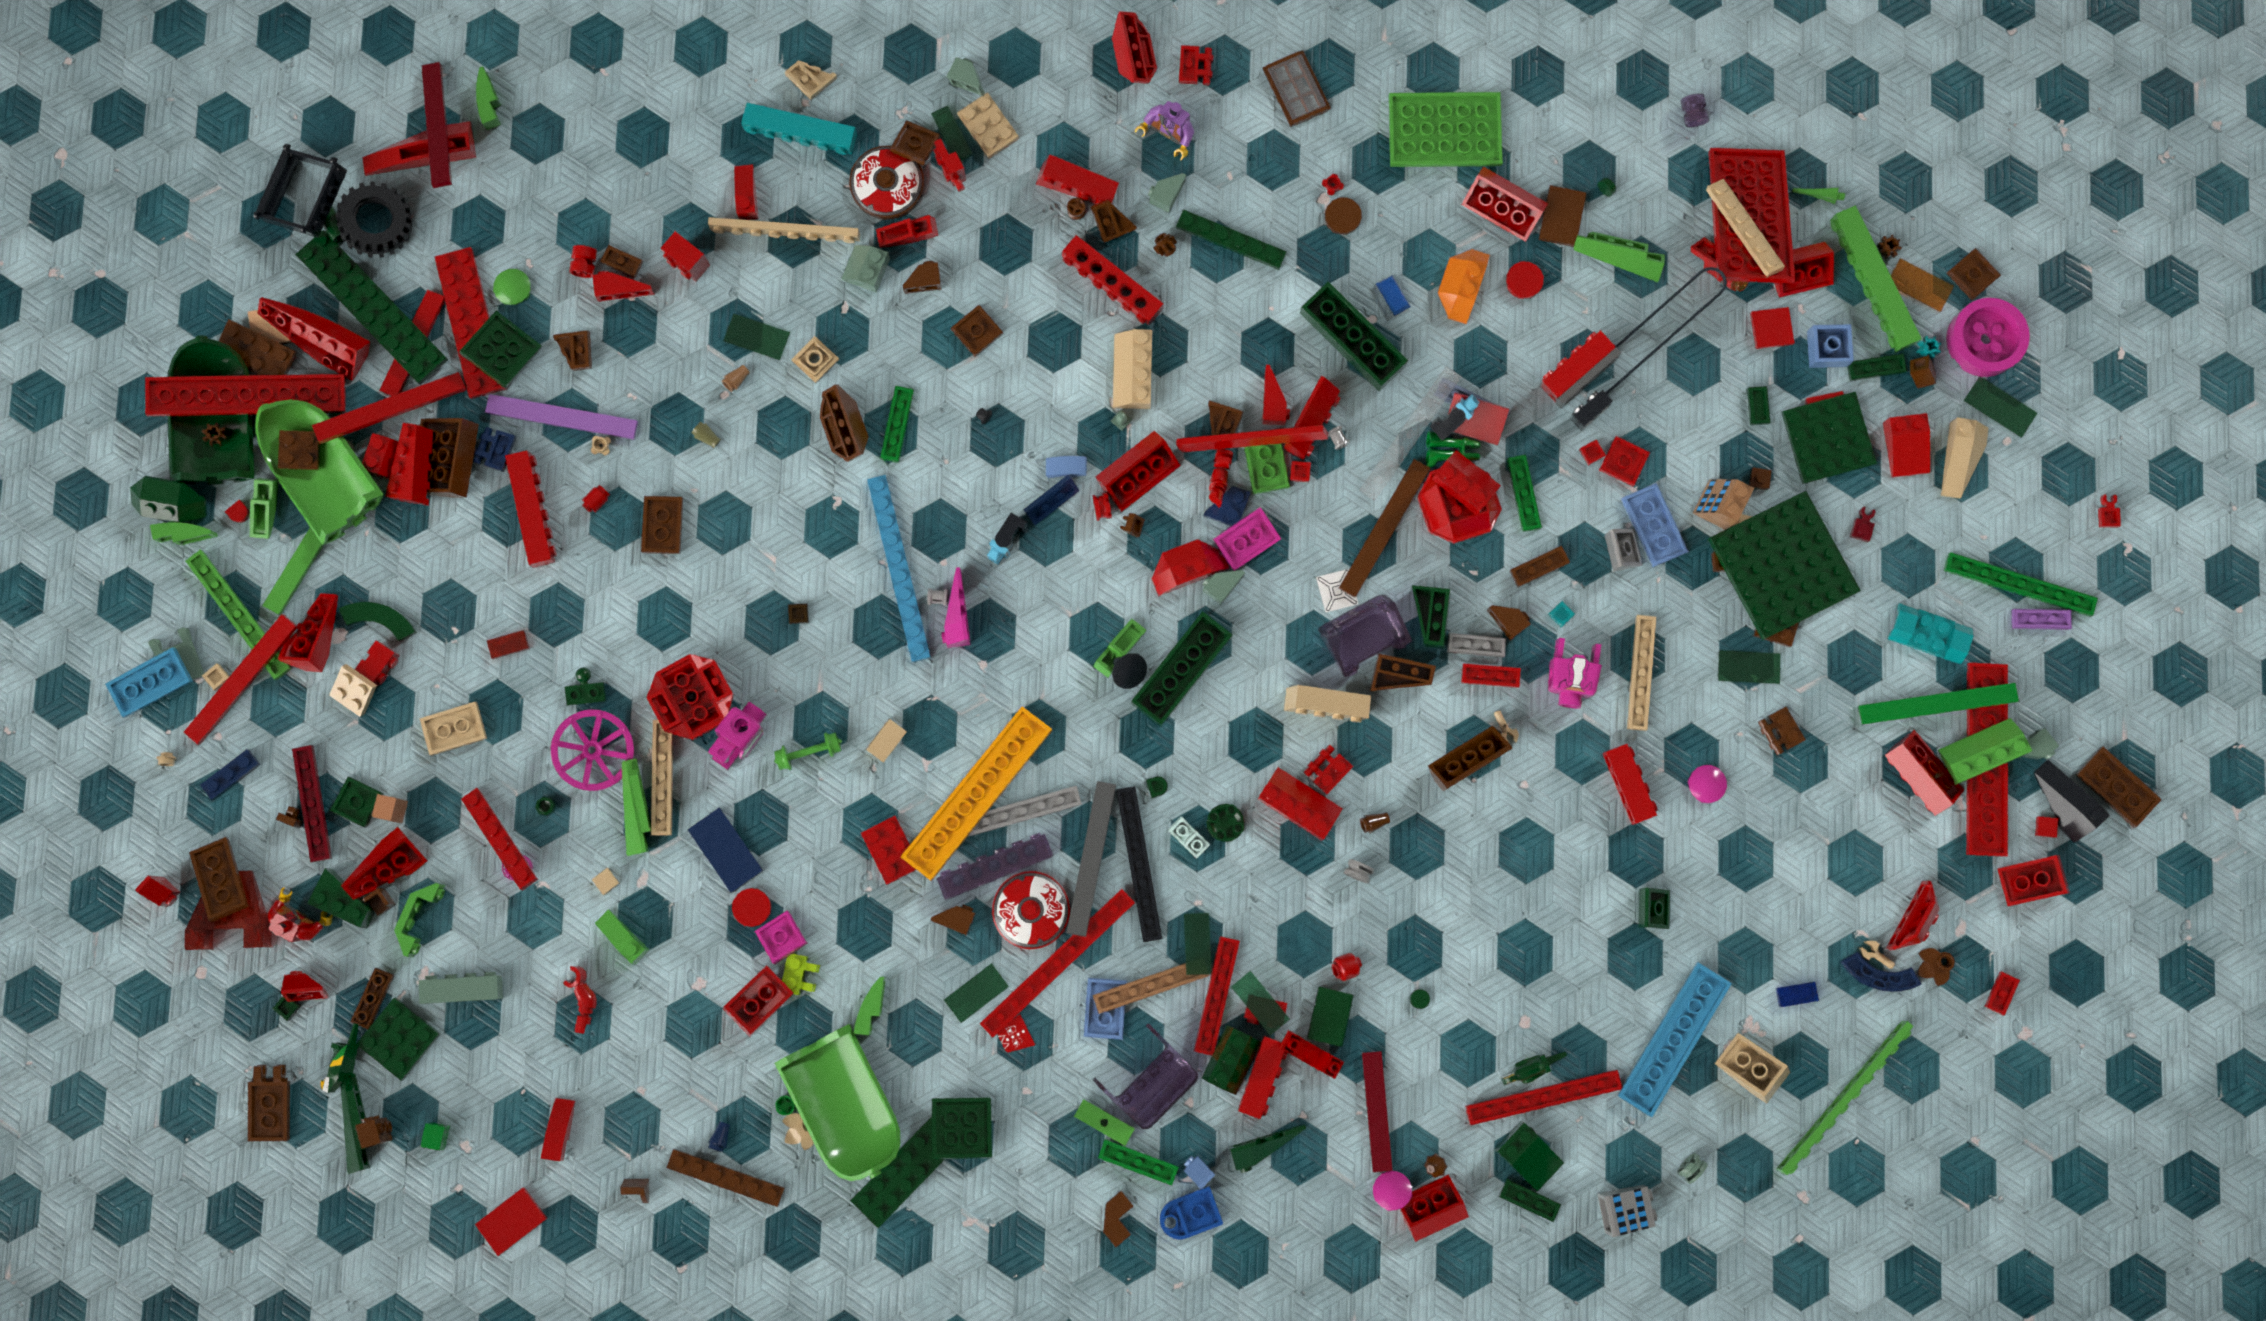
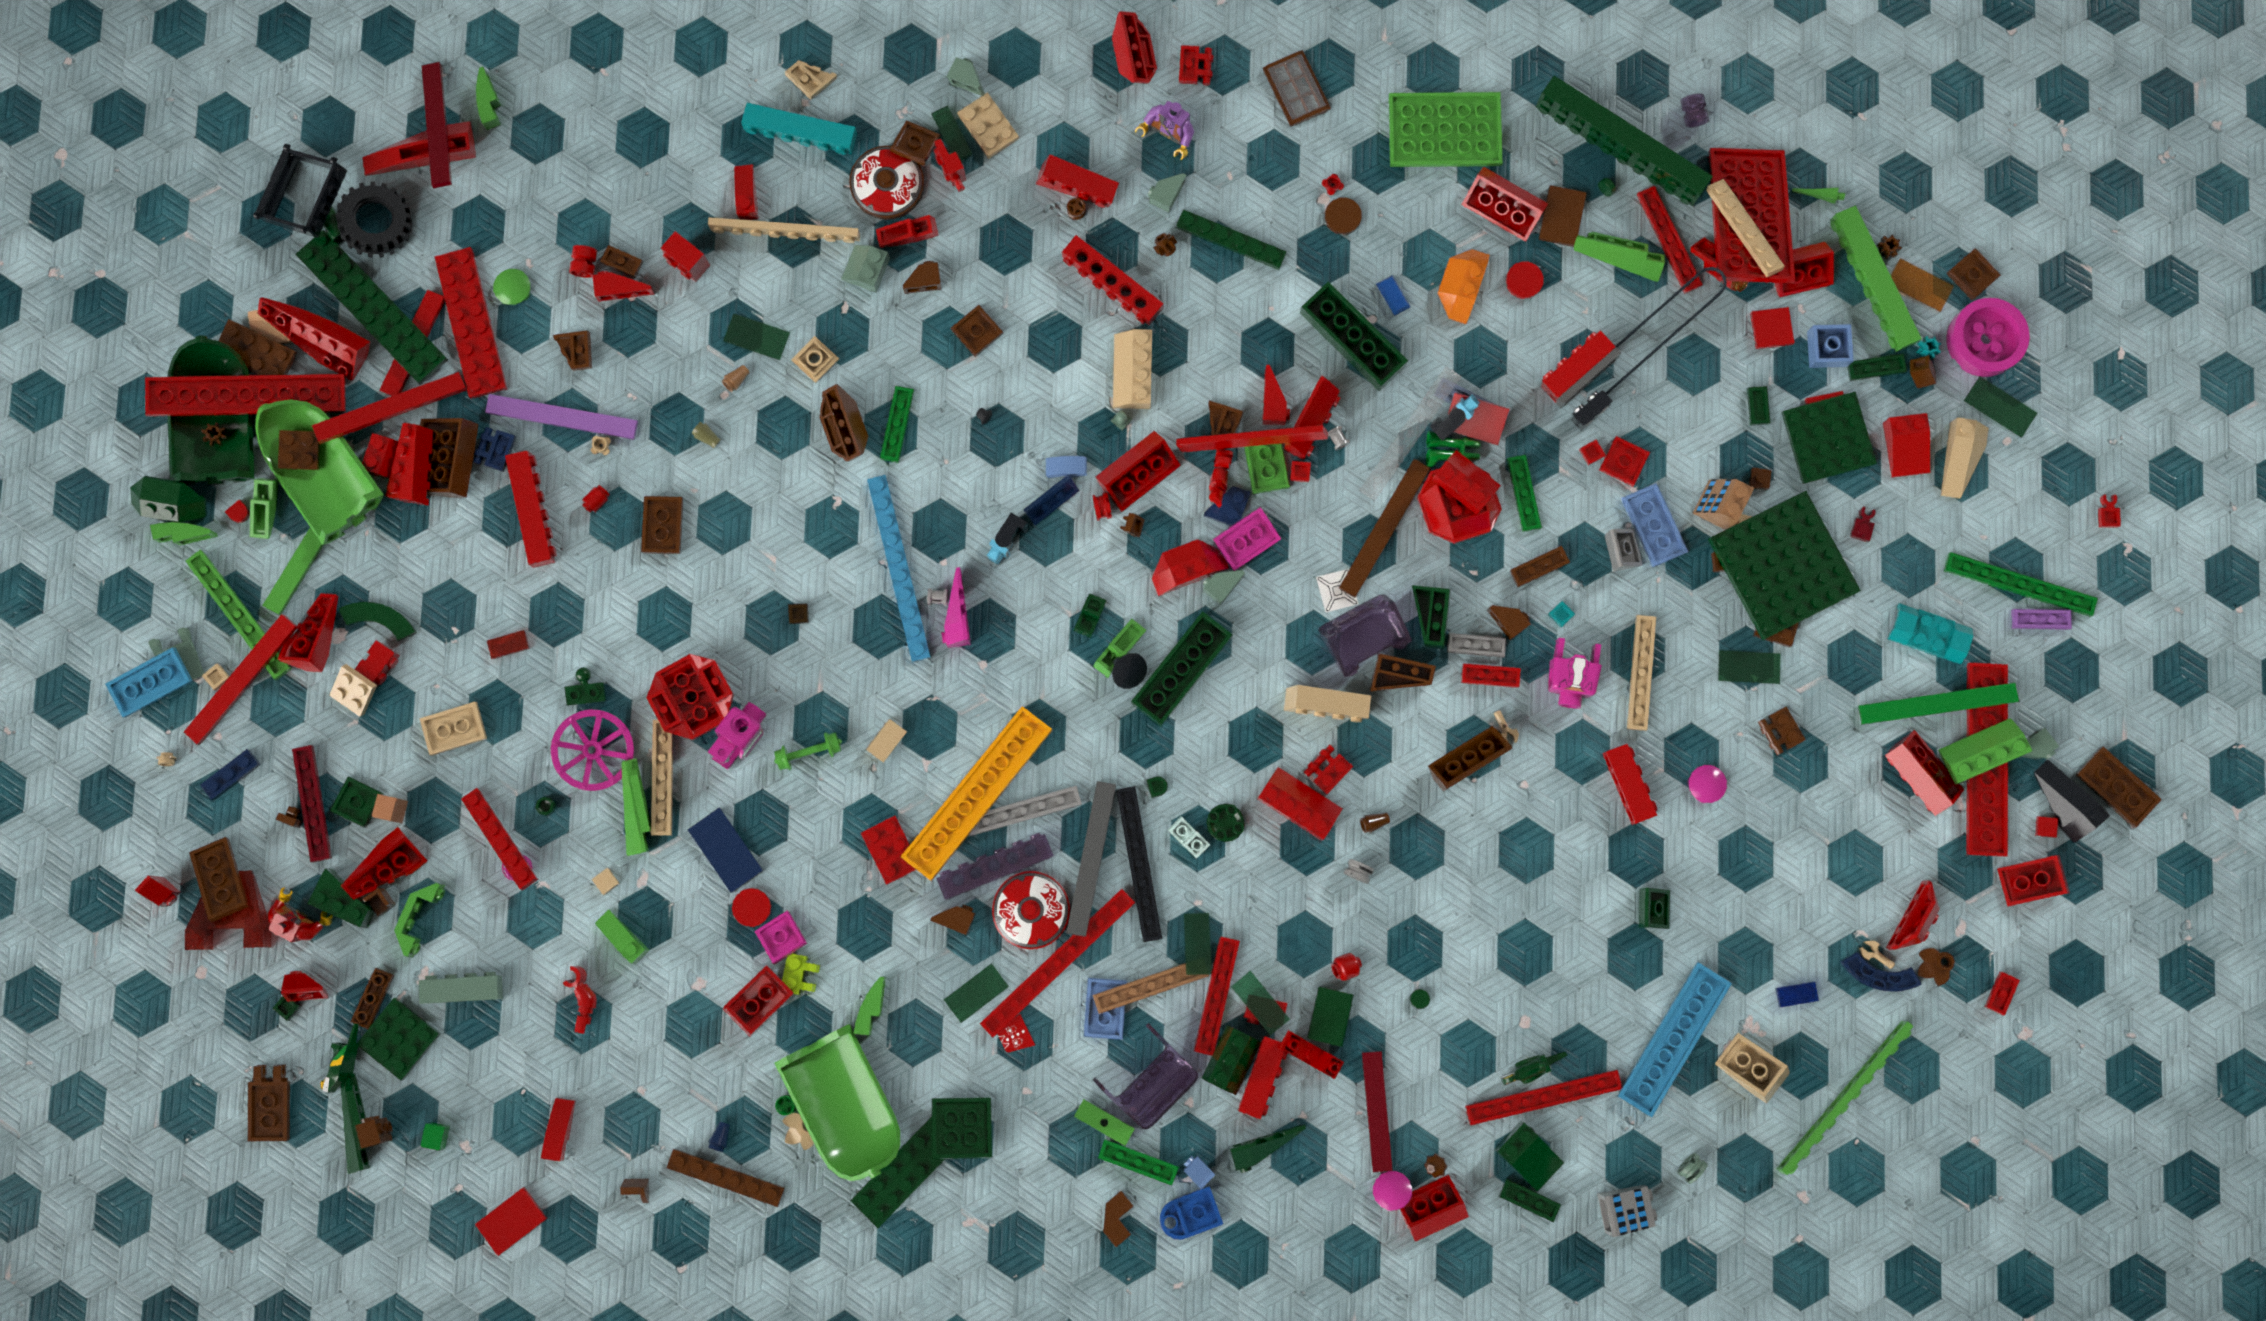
(500, 349): dark green plate -> none
(1090, 615): none -> dark green slope
(1111, 221): reddish brown wing -> none
(1623, 141): none -> dark green brick
(1669, 238): none -> red tile

